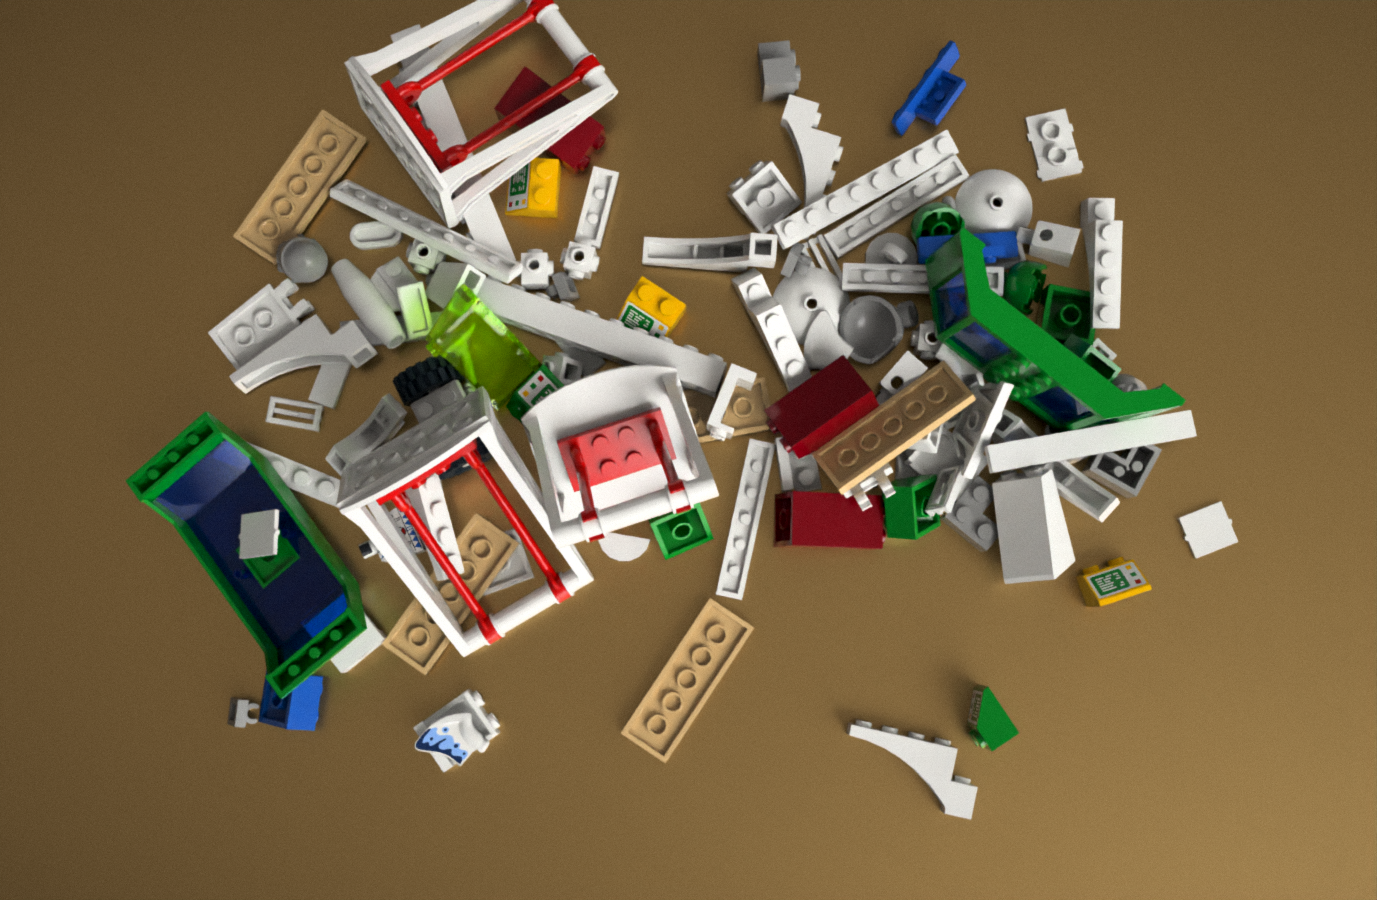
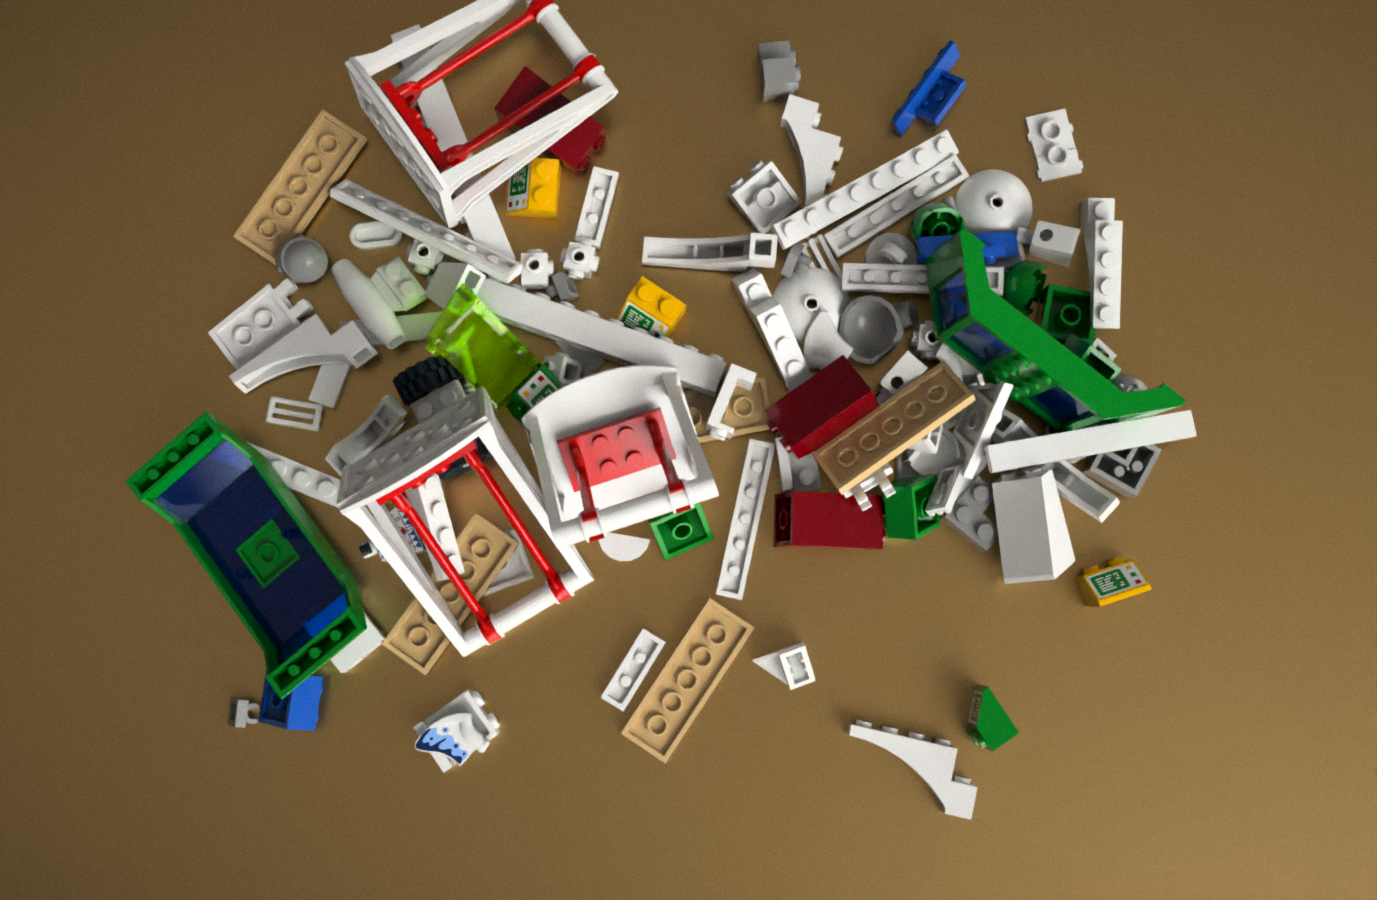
(259, 534): white piece -> none
(414, 309): tile -> none
(633, 669): none -> white plate
(788, 665): none -> white slope
(1207, 530): white piece -> none

